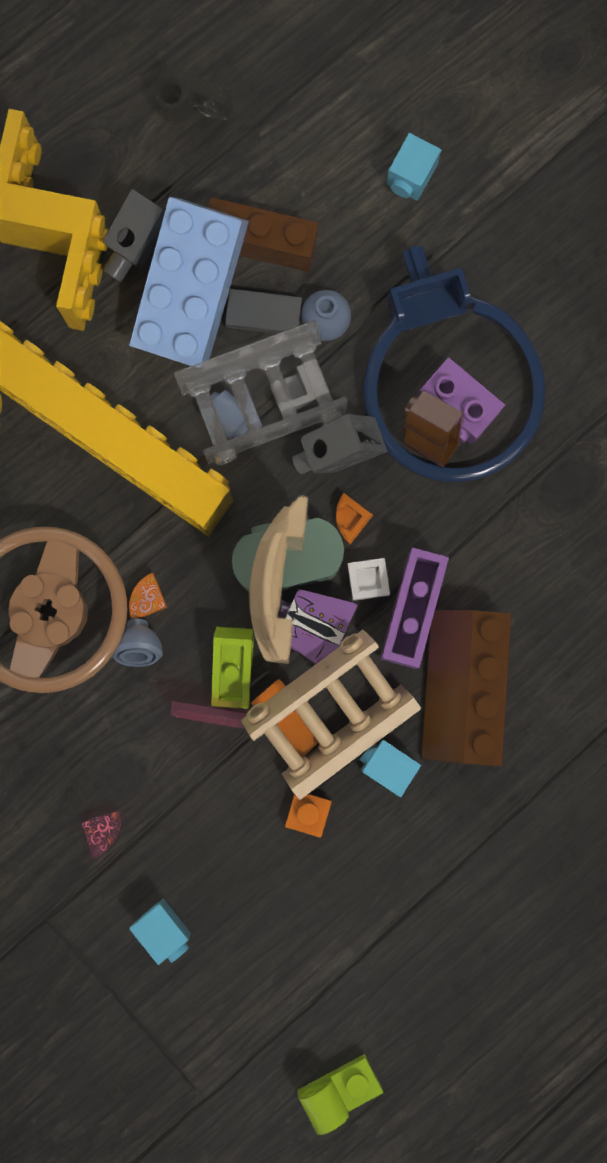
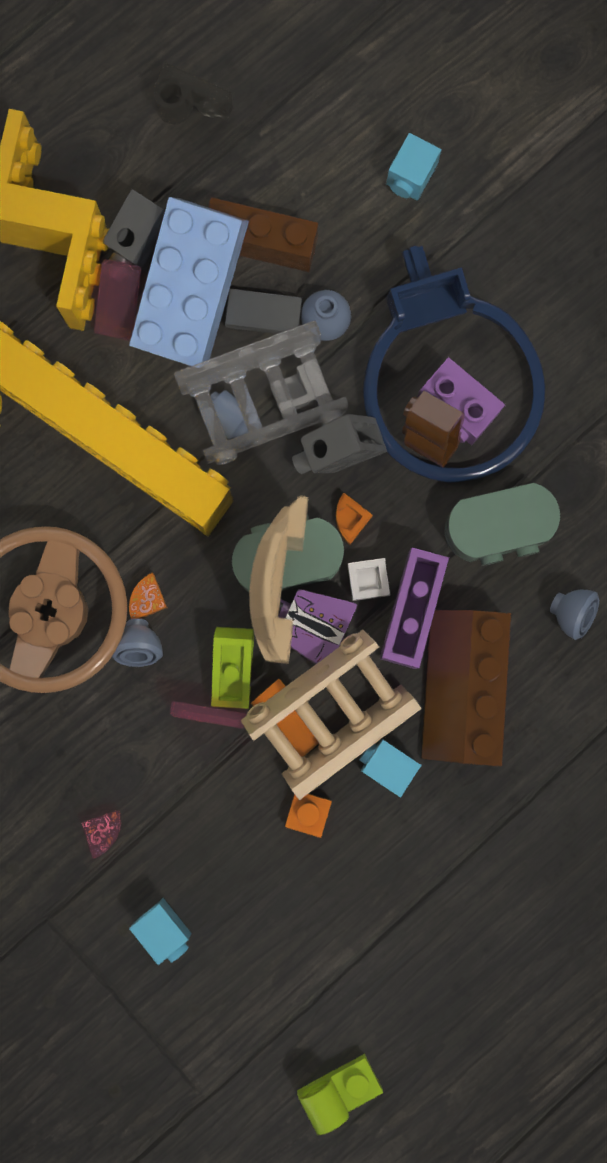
(117, 299): none -> clear pink tile
(502, 523): none -> sand green brick
(575, 611): none -> sand blue brick

